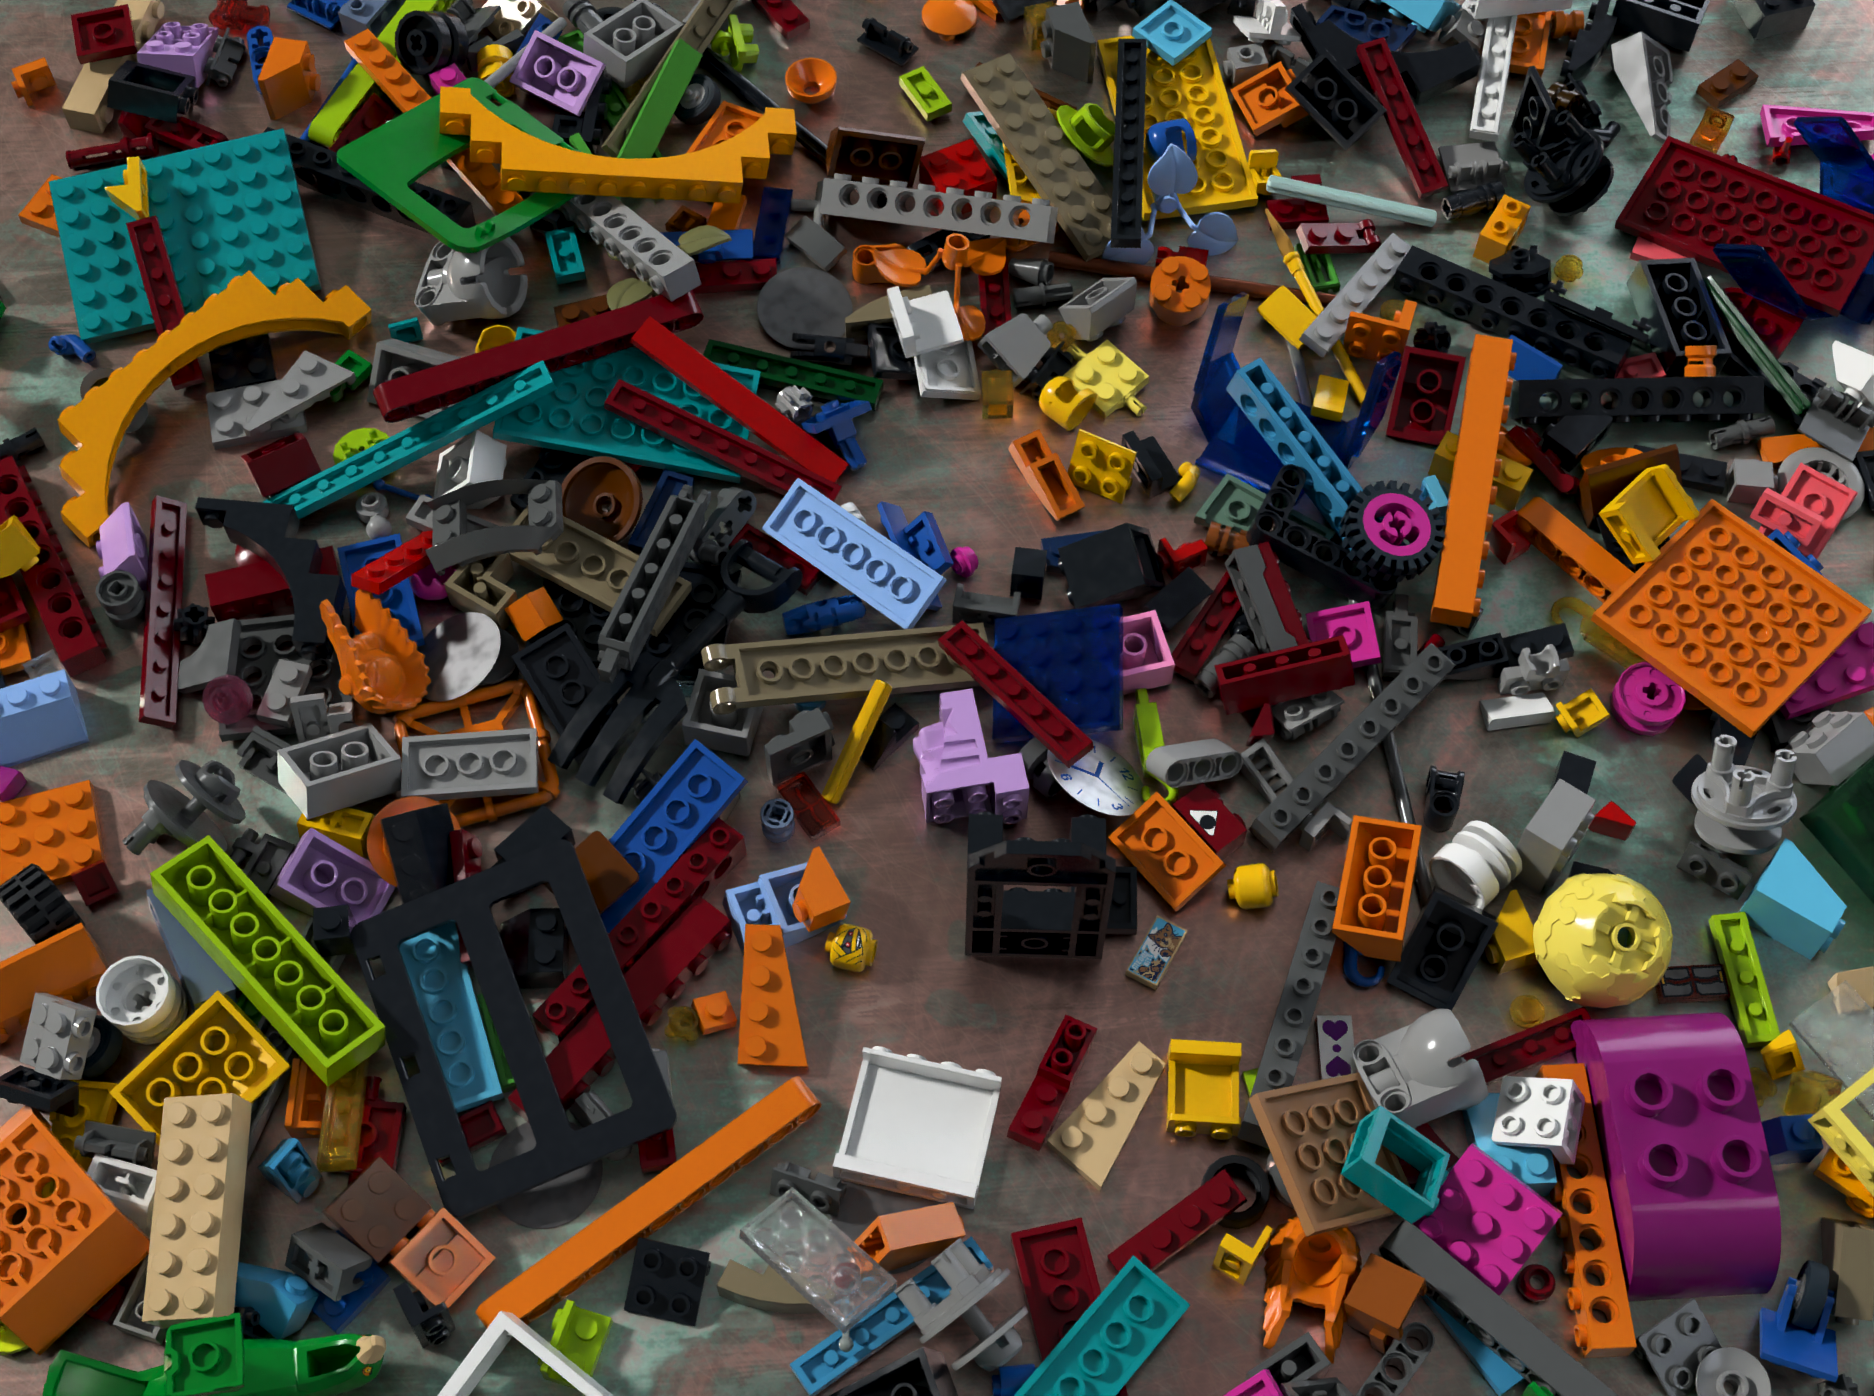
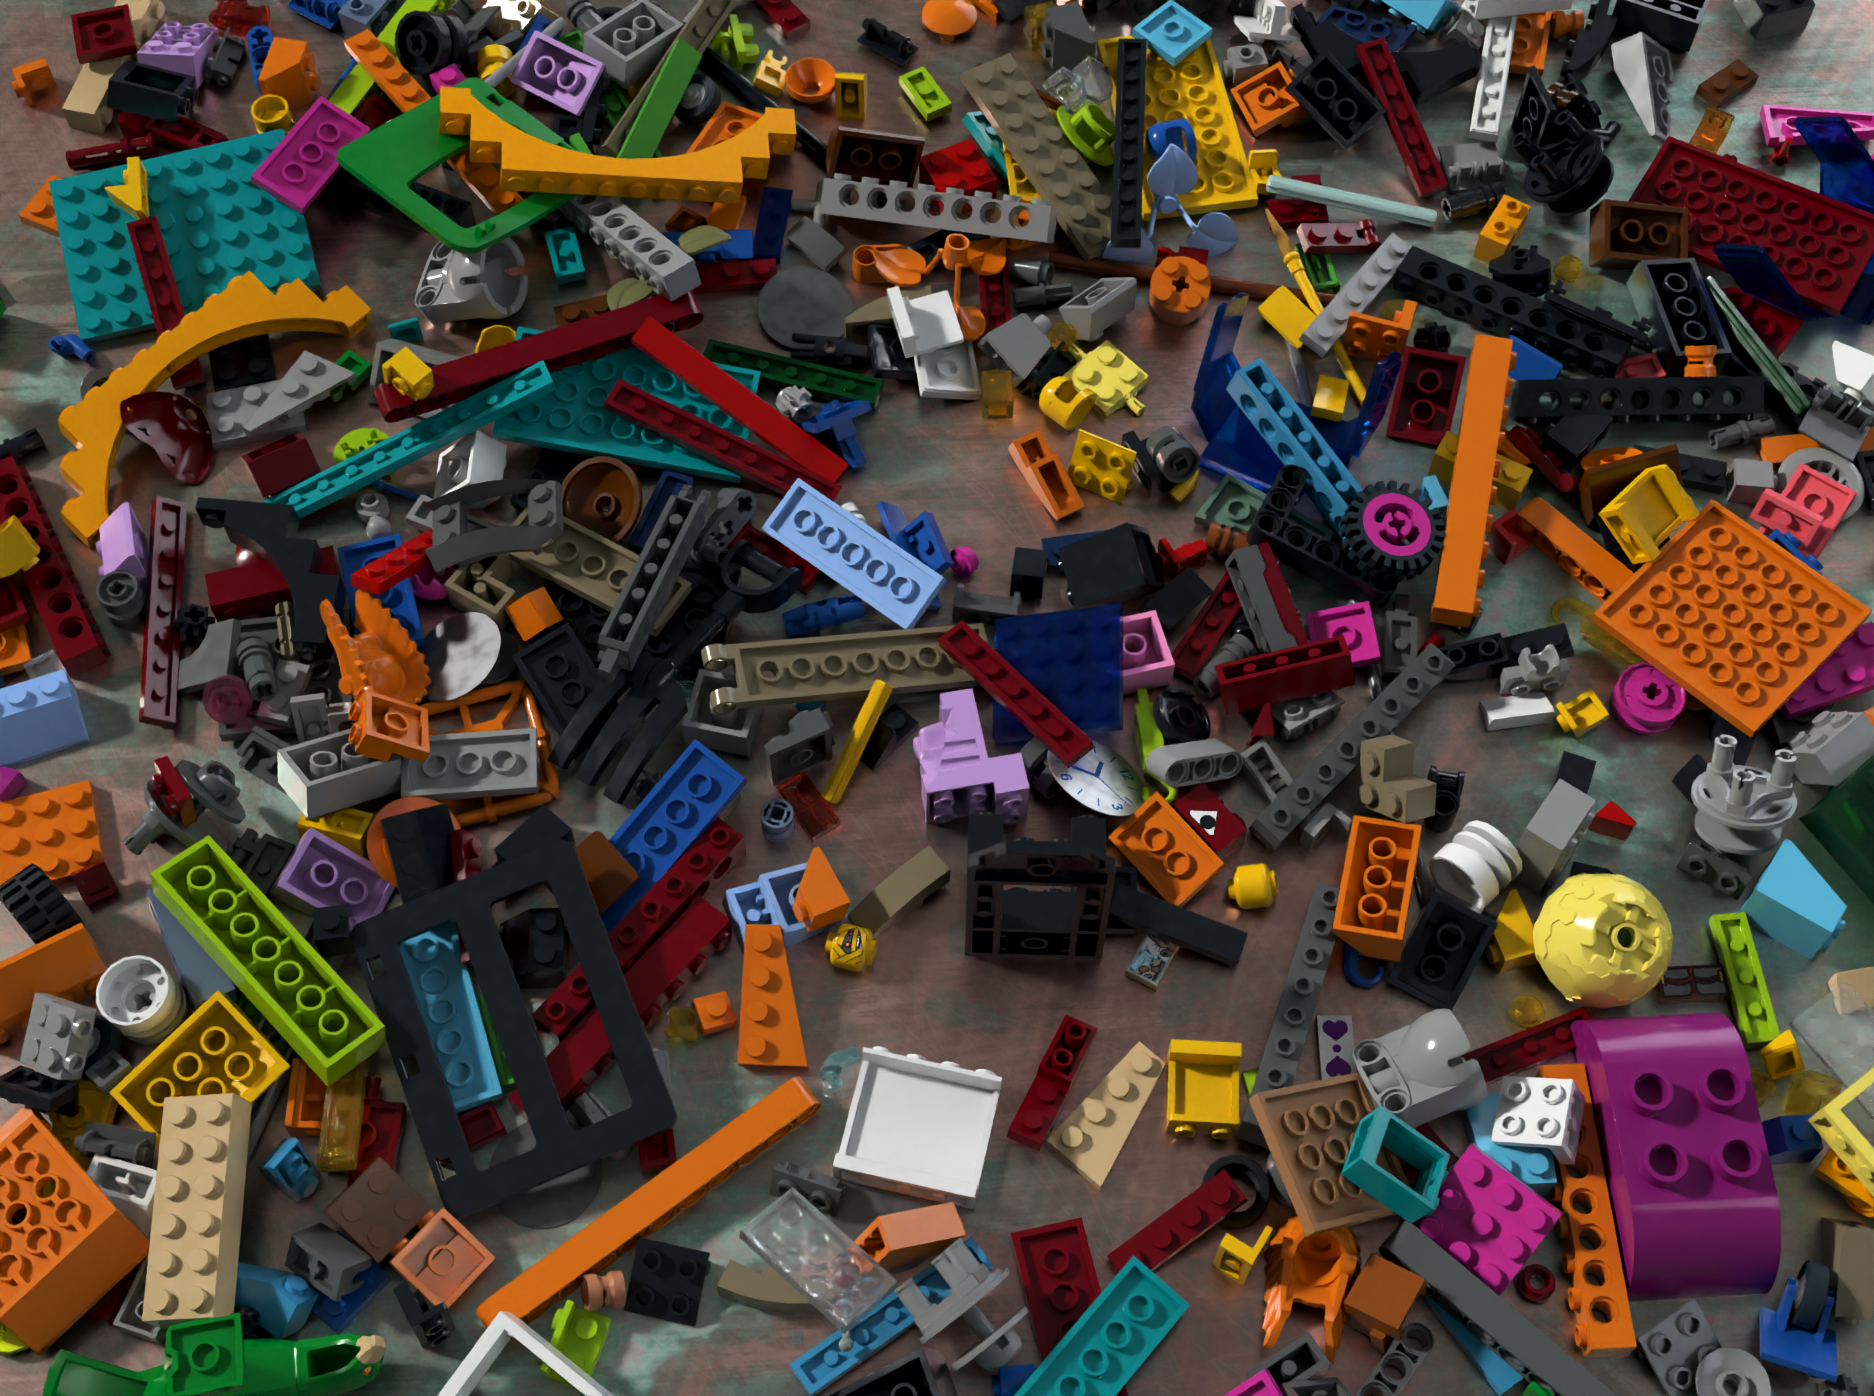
(108, 1071): none -> dark grey plate
(171, 432): none -> dark red piece
(177, 796): none -> dark red plate
(256, 664): none -> dark grey axle
(271, 112): none -> yellow wheel
(285, 626): none -> dark tan axle
(307, 155): none -> dark pink plate
(389, 727): none -> orange plate
(408, 374): none -> yellow brick
(603, 1291): none -> nougat wheel
(770, 74): none -> yellow plate
(835, 1063): none -> clear light blue arm
(851, 95): none -> yellow slope
(901, 892): none -> dark tan slope
(1084, 84): none -> clear arch
(1172, 454): none -> dark grey wheel
(1177, 925): none -> black tile
(1180, 716): none -> black tile
(1389, 781): none -> dark tan brick
(1635, 231): none -> reddish brown slope

